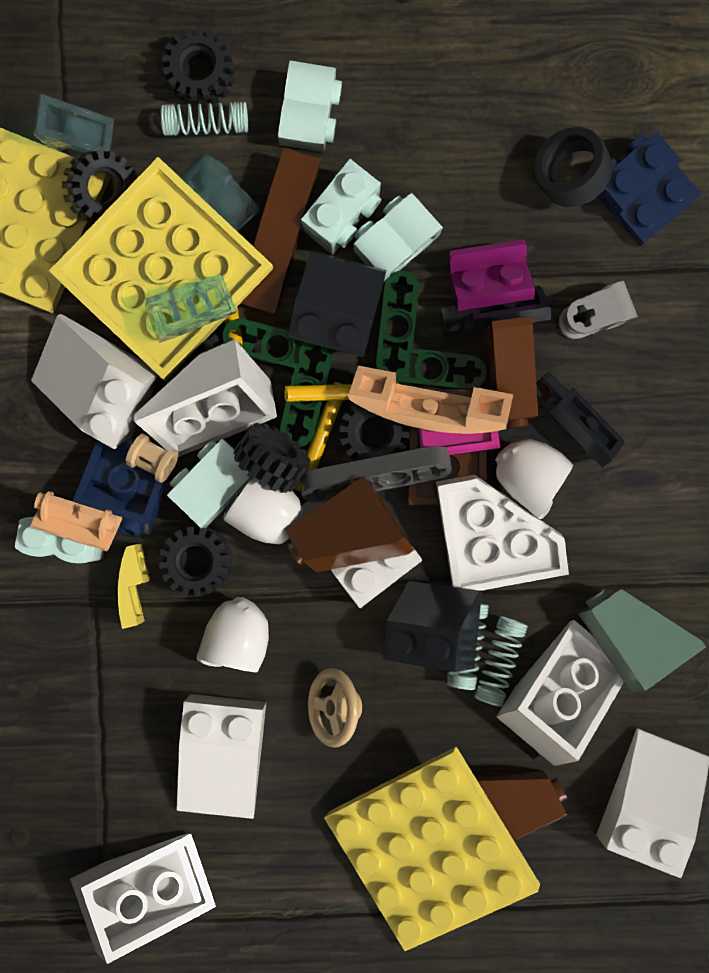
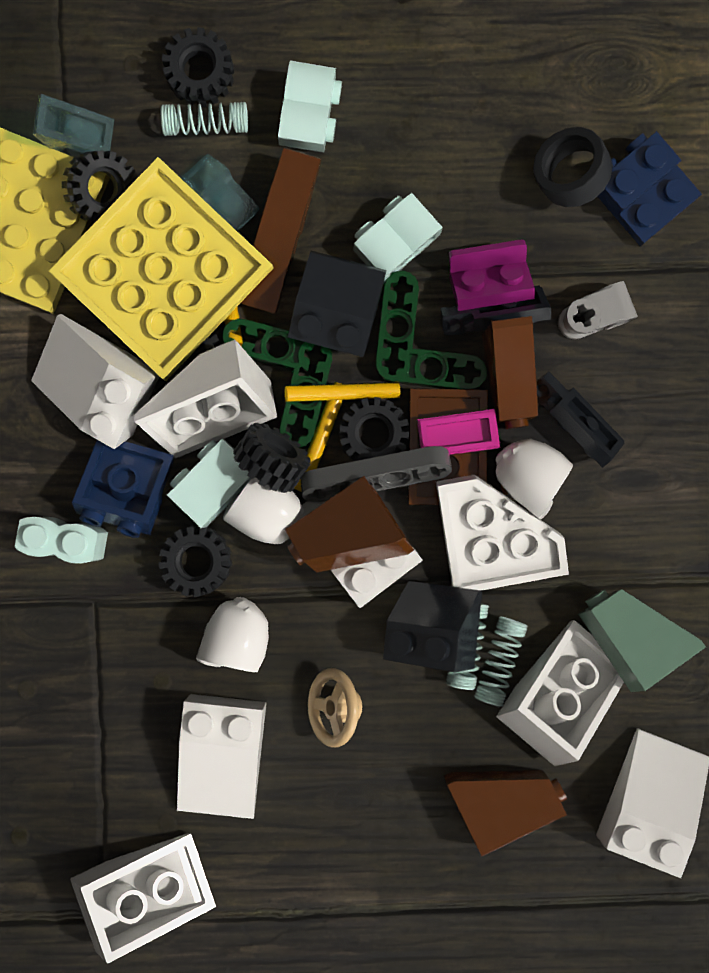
(75, 521): light nougat hinge -> none
(132, 572): light yellow slope -> none
(151, 458): tan bush -> none
(184, 294): clear light blue slope -> none
(341, 207): light aqua brick -> none
(429, 409): light nougat slope -> none
(432, 850): light yellow plate -> none

